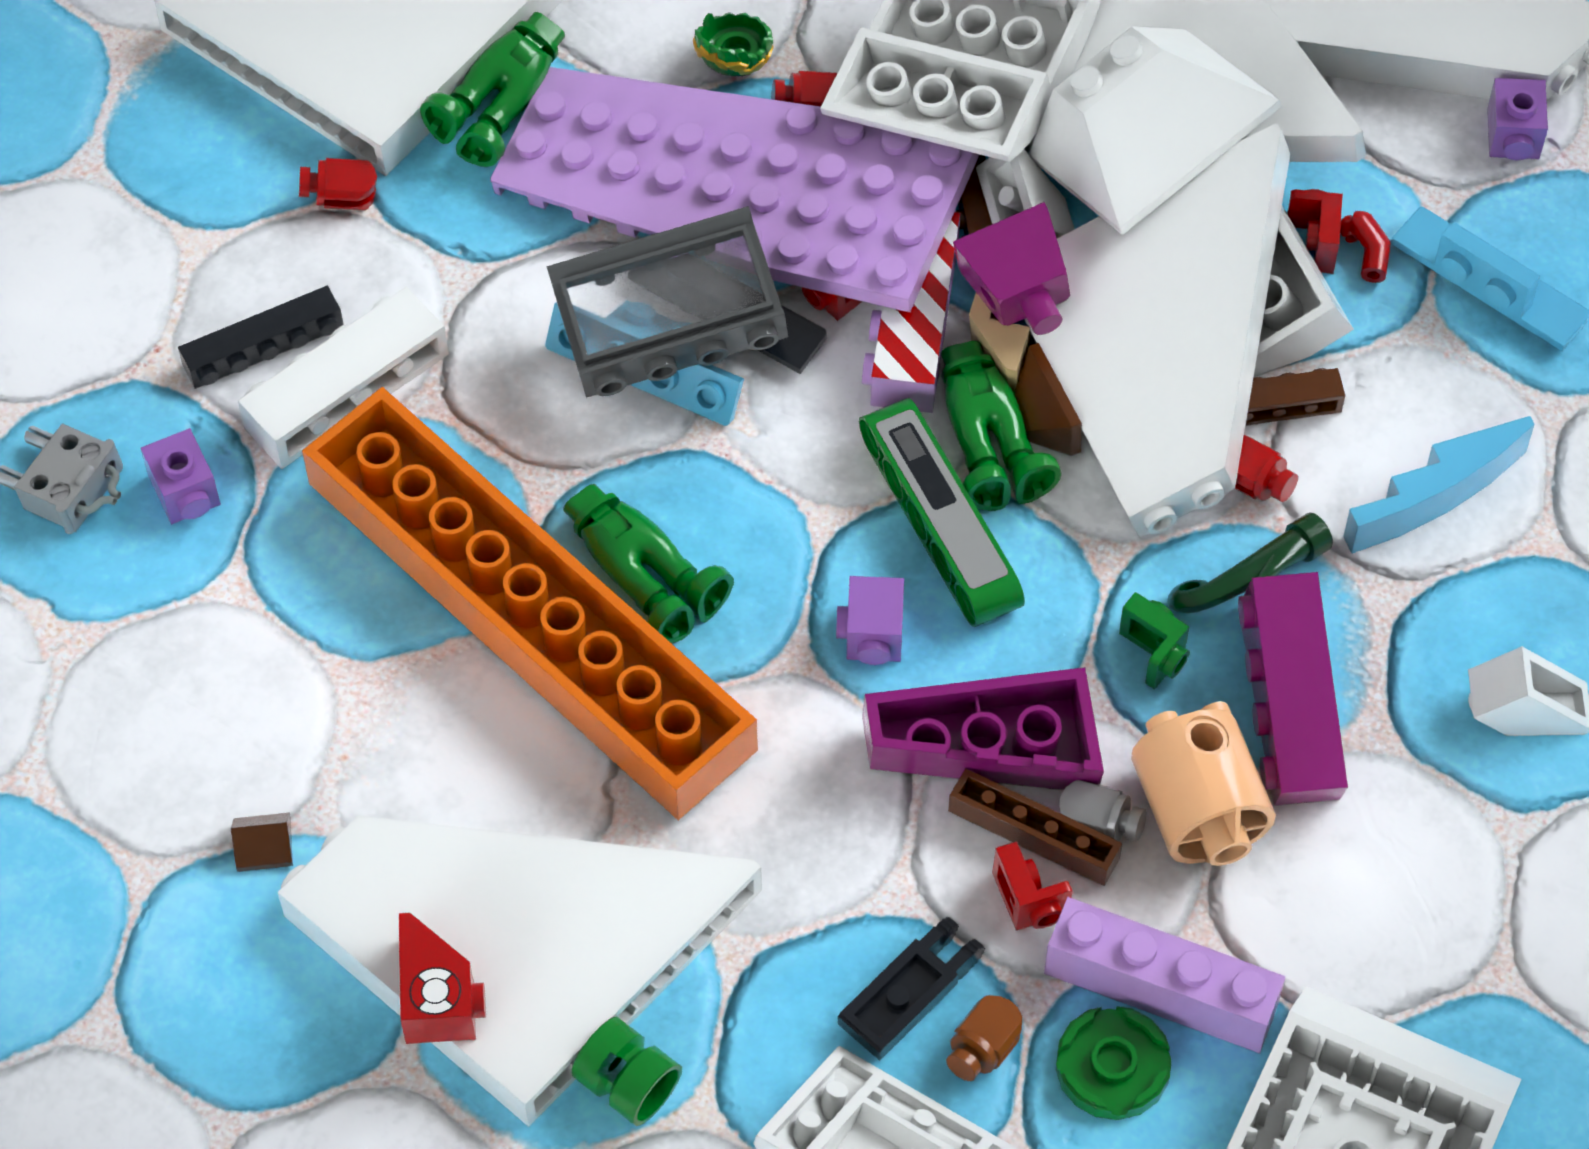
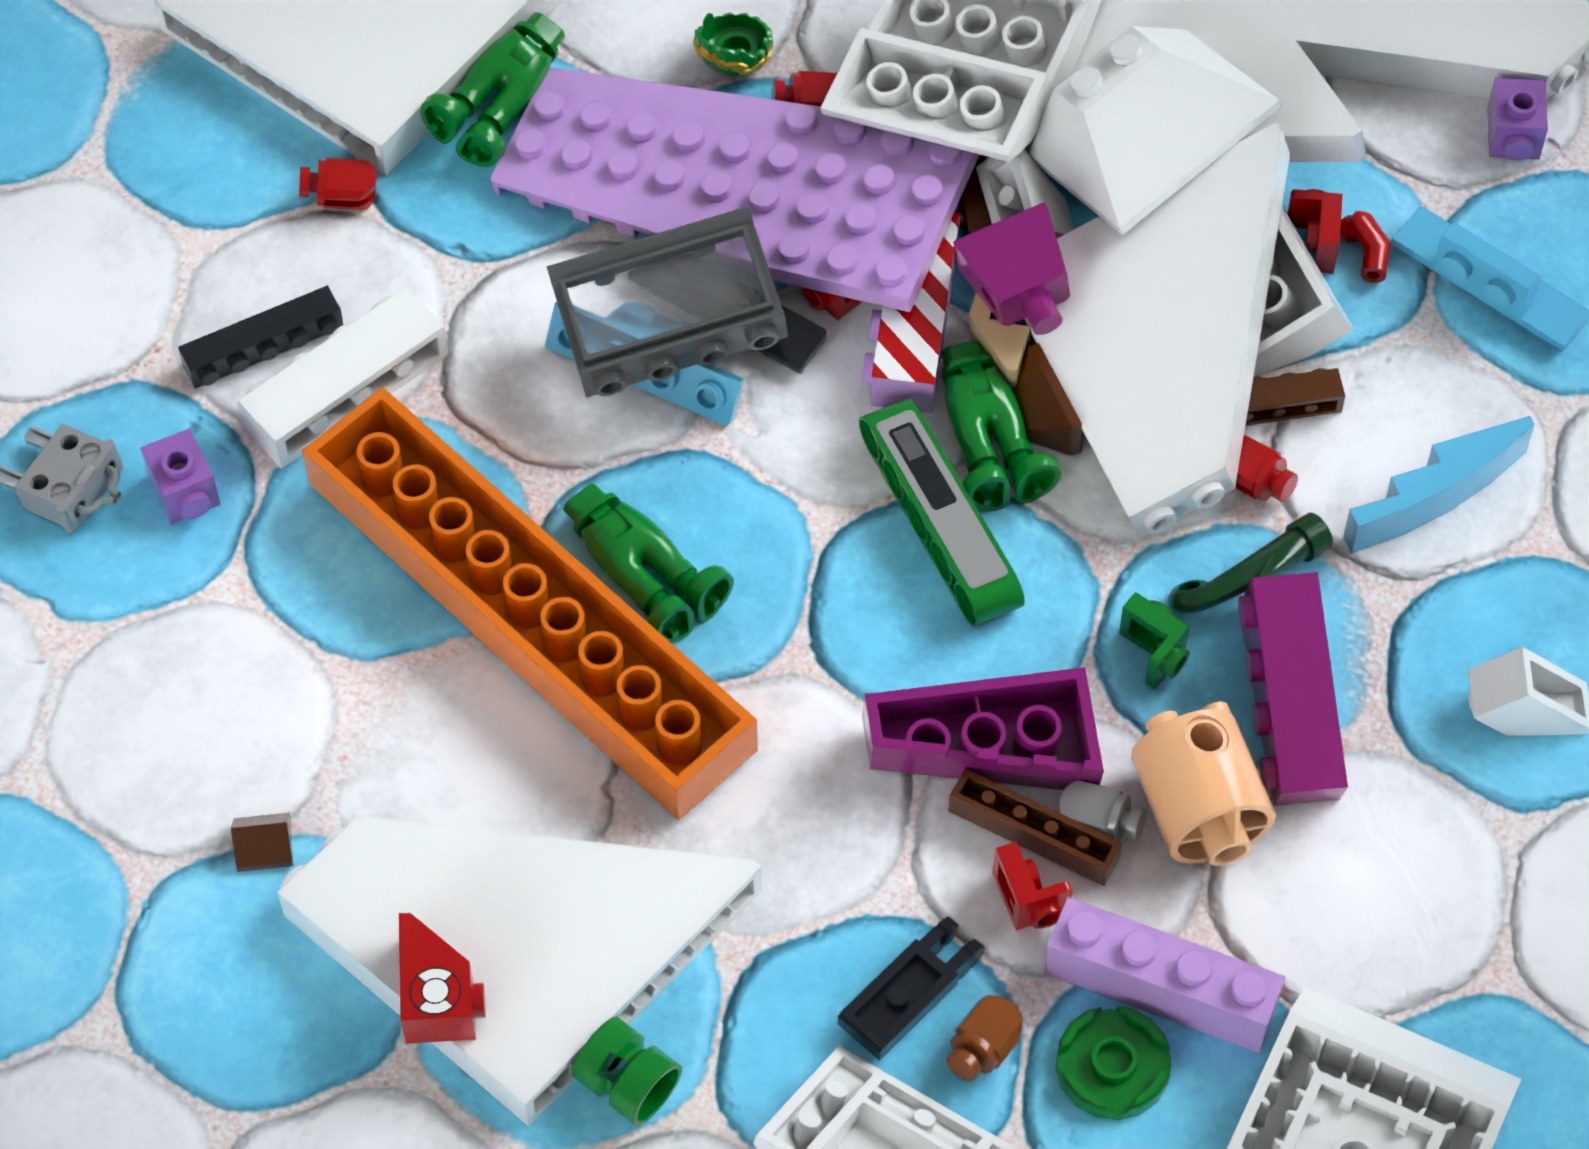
(872, 619): medium lavender brick -> none

